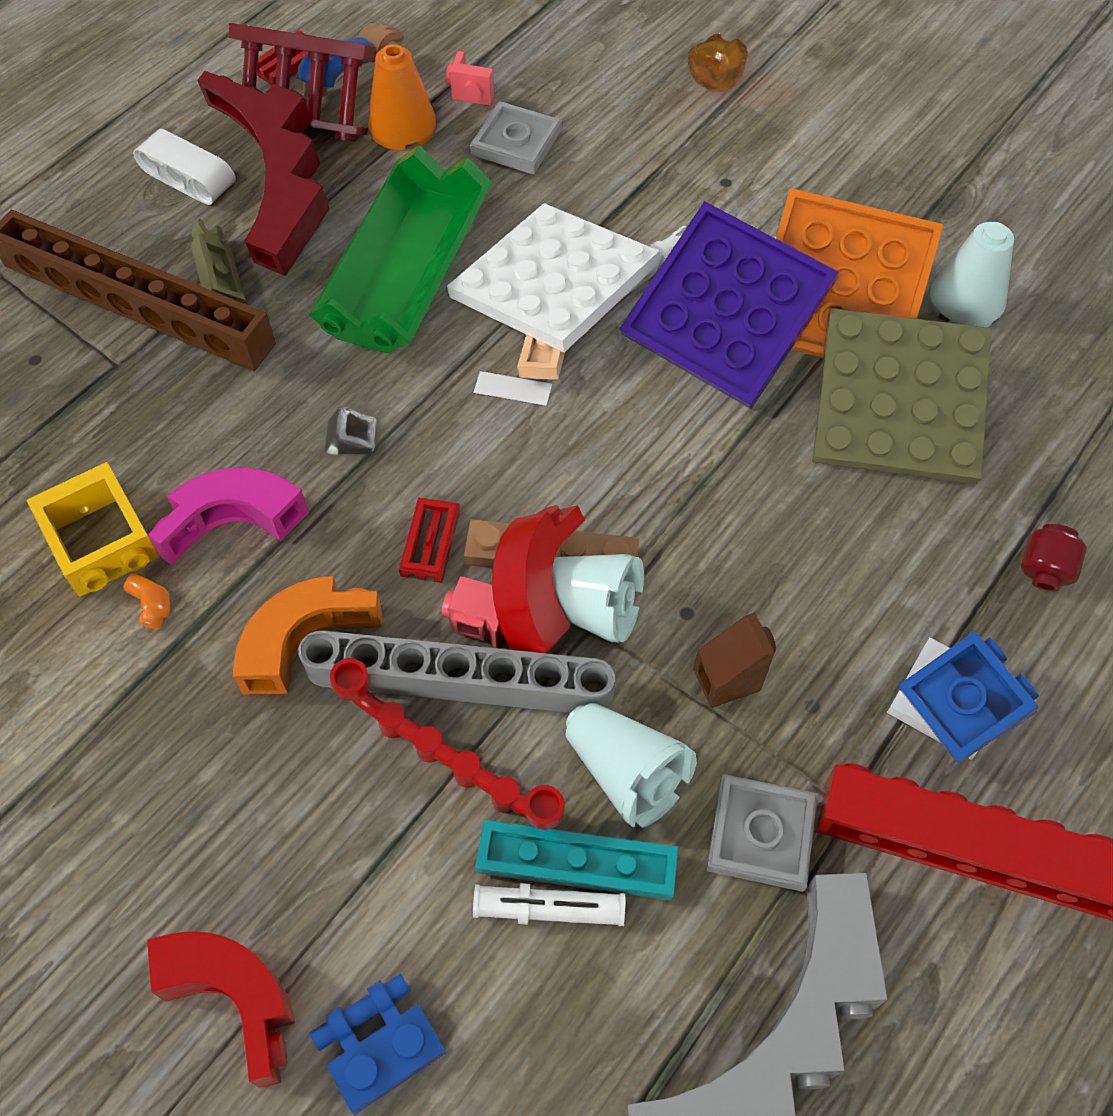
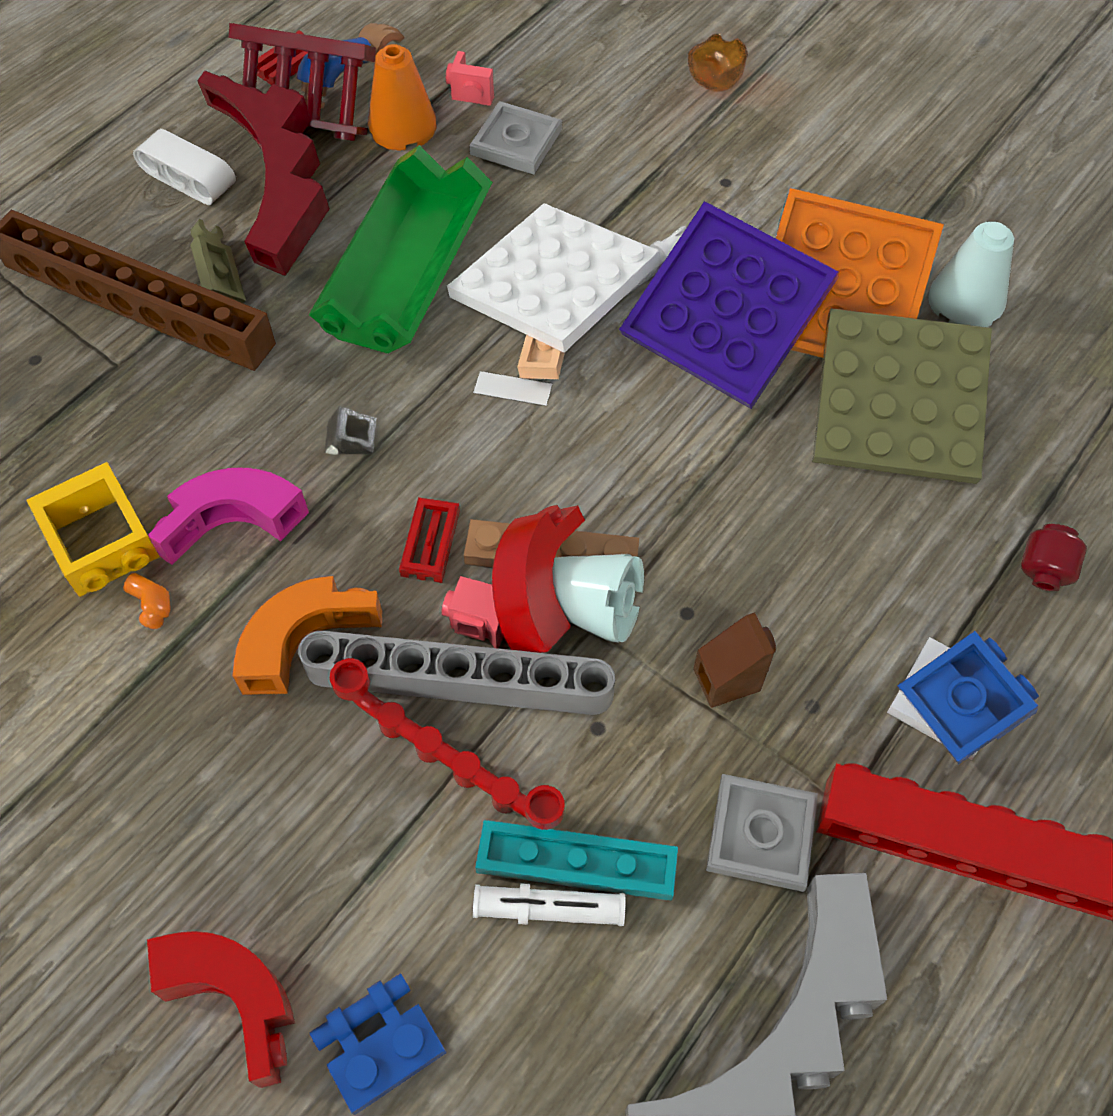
(630, 761): light aqua cone -> none

